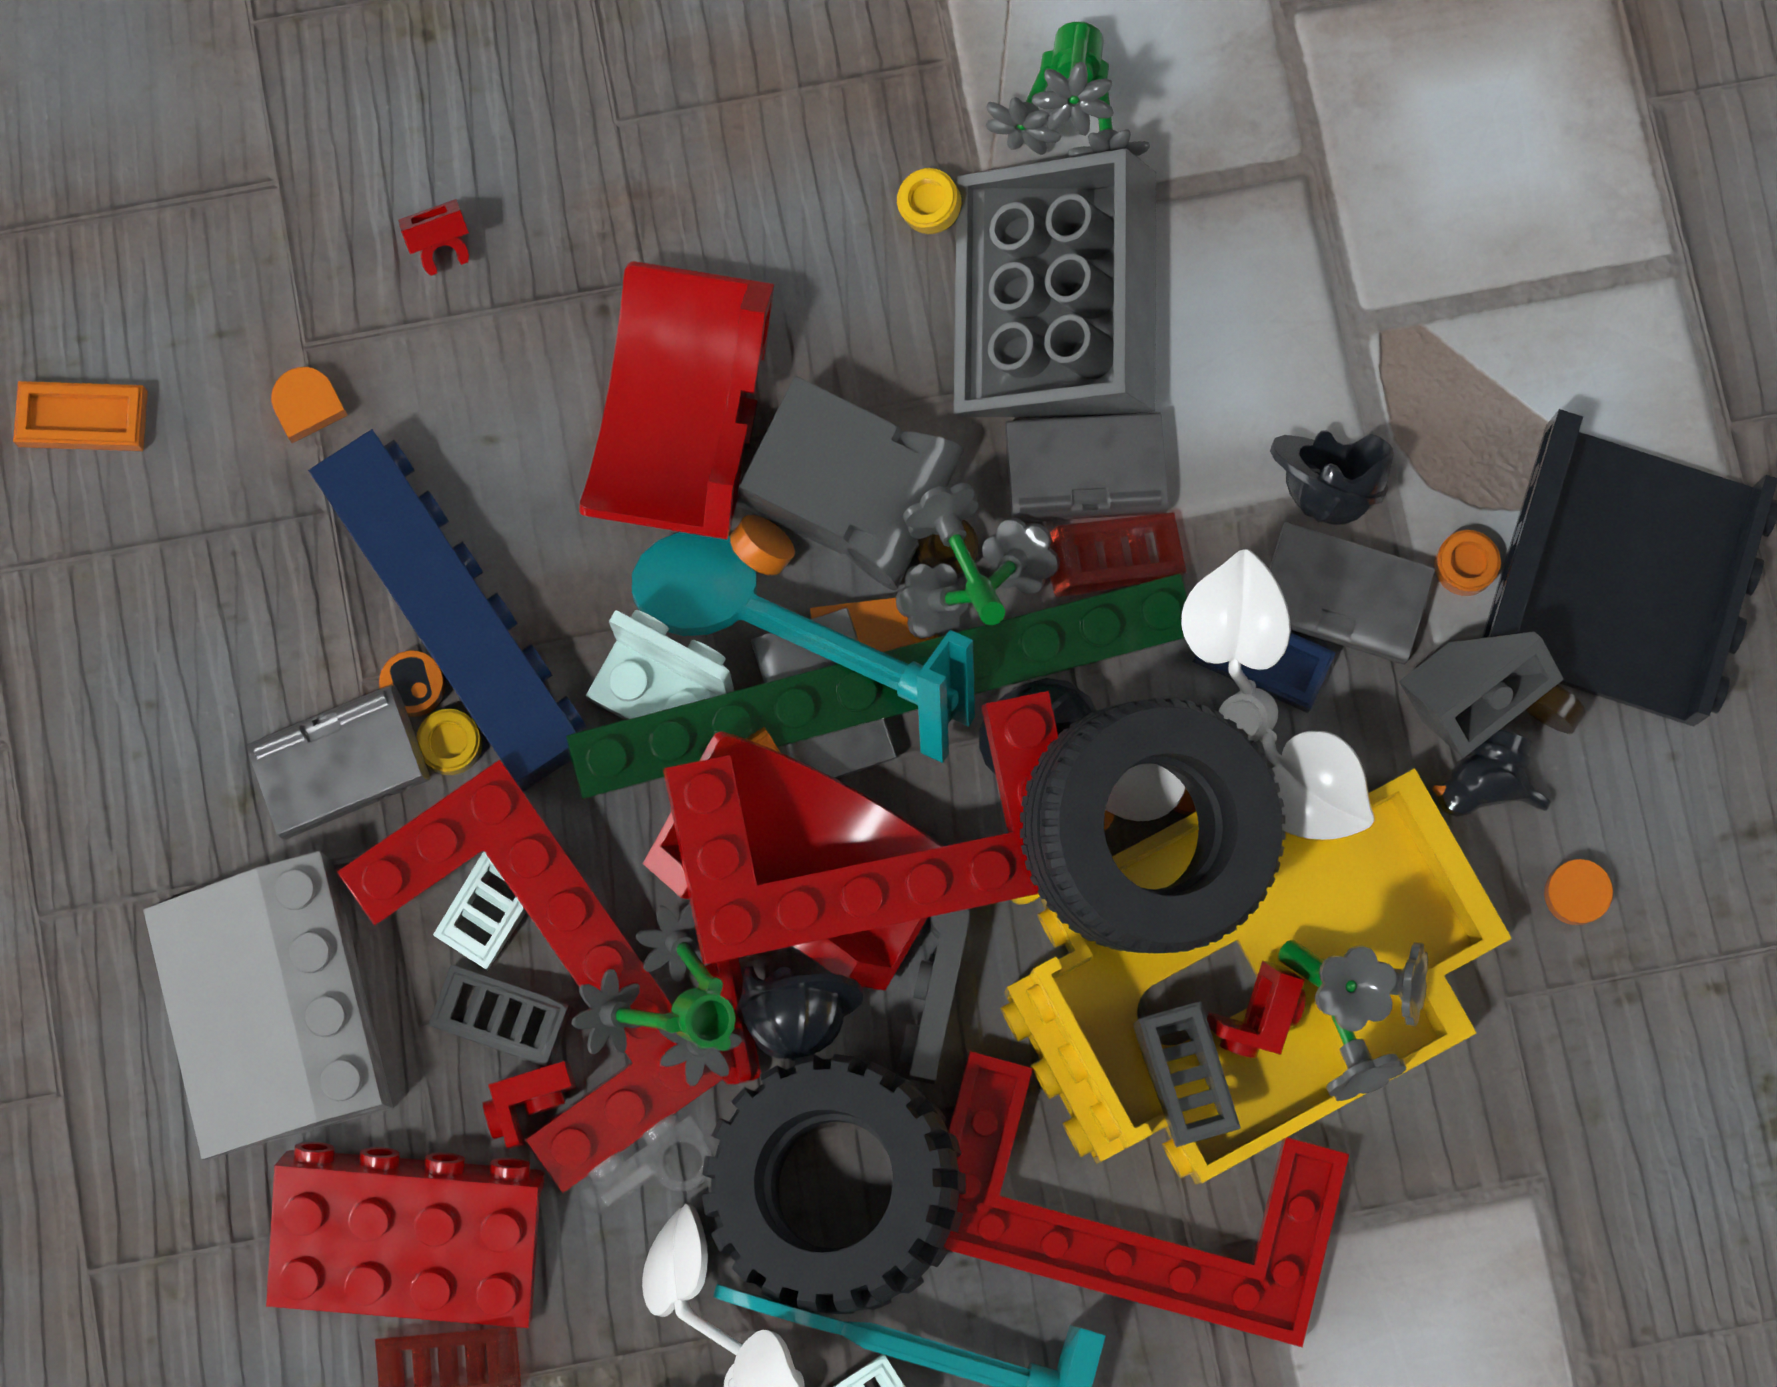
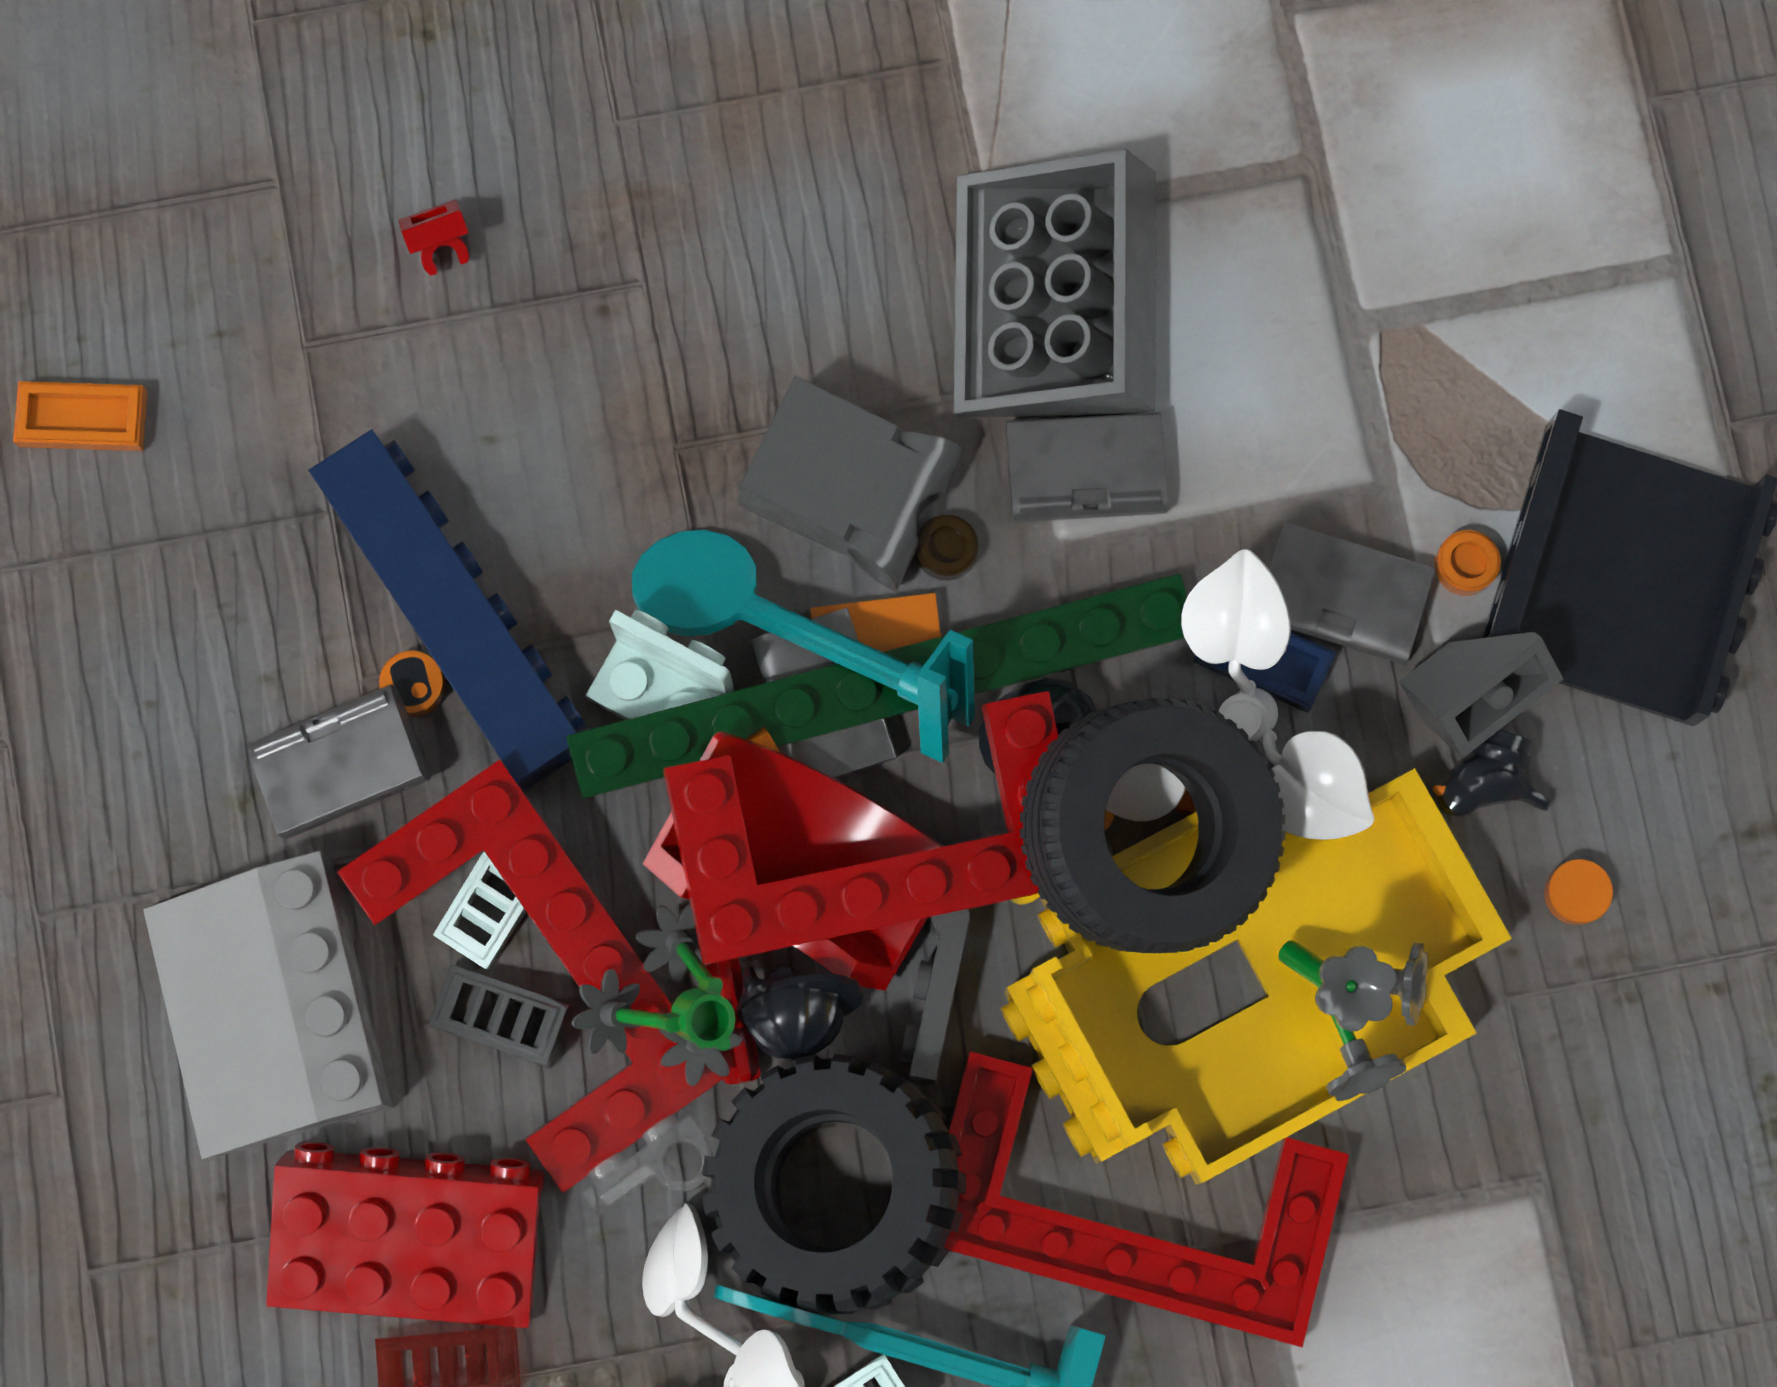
(305, 402): orange tile -> none
(449, 741): yellow tile -> none
(536, 1090): red bracket -> none
(679, 400): red panel -> none
(762, 545): orange tile -> none
(929, 201): yellow tile -> none
(1017, 555): dark grey plant -> none
(1071, 581): clear red slope -> none
(1079, 90): dark grey plant -> none
(1194, 1020): dark grey slope -> none
(1272, 1009): red bracket -> none
(1334, 479): black piece -> none
(1558, 710): dark brown tile -> none

